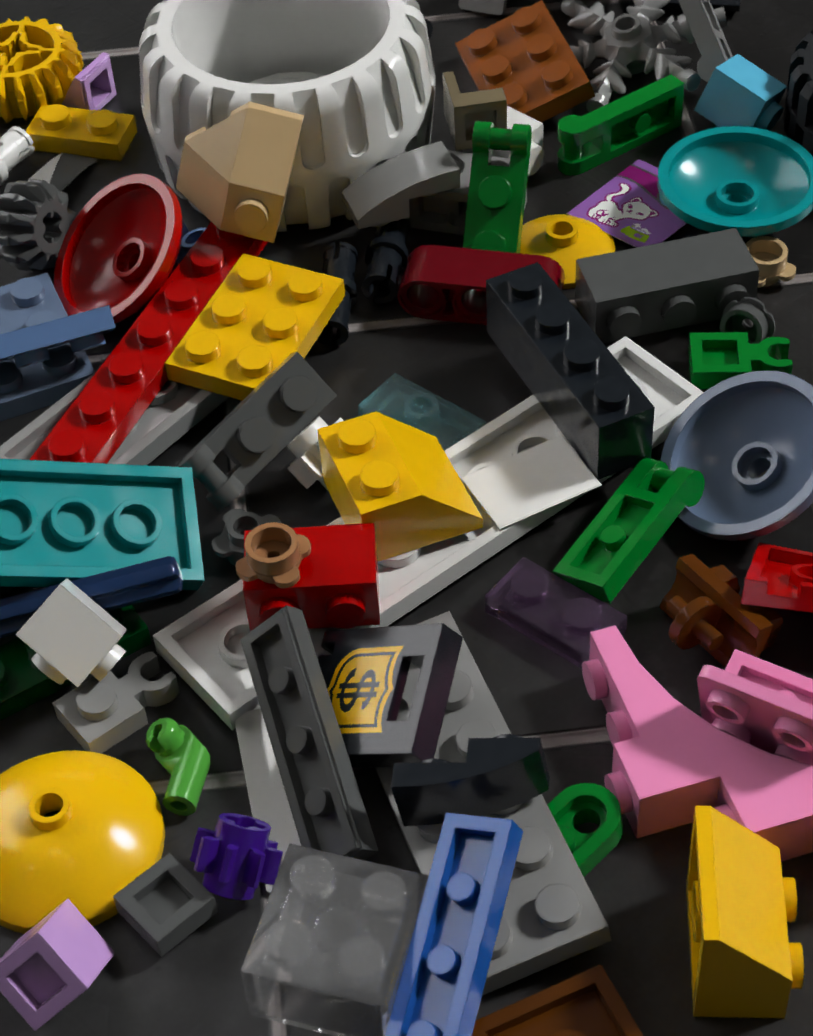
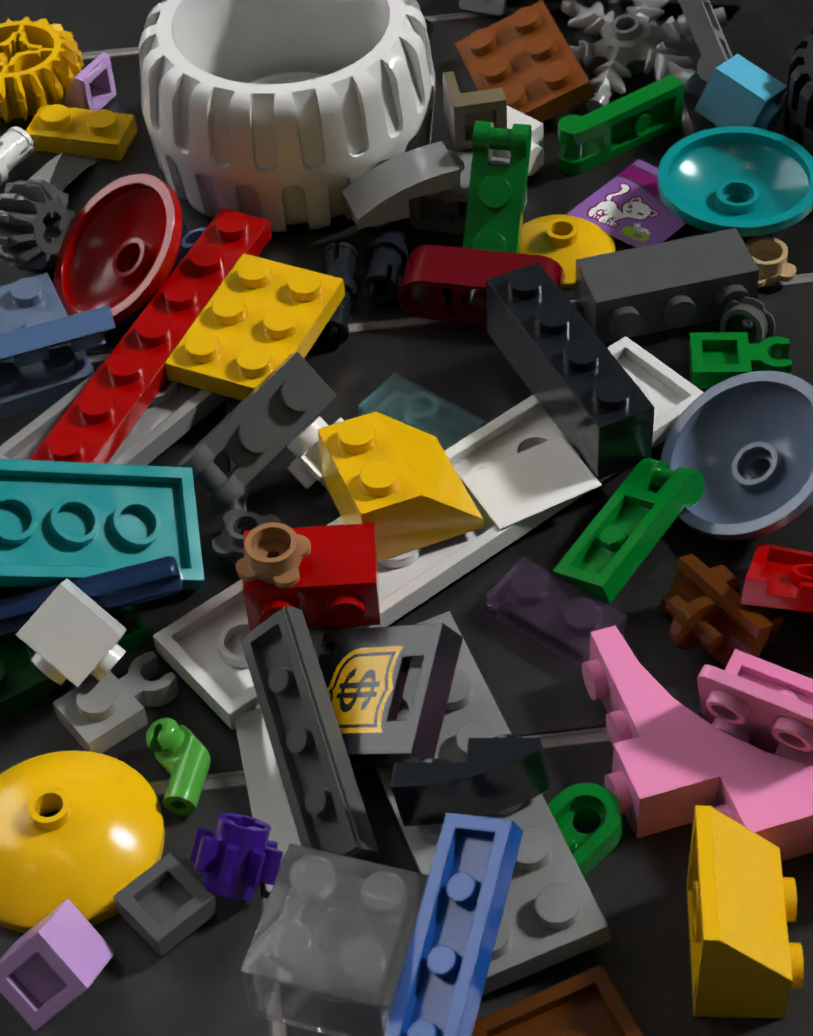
(242, 169): tan slope -> none

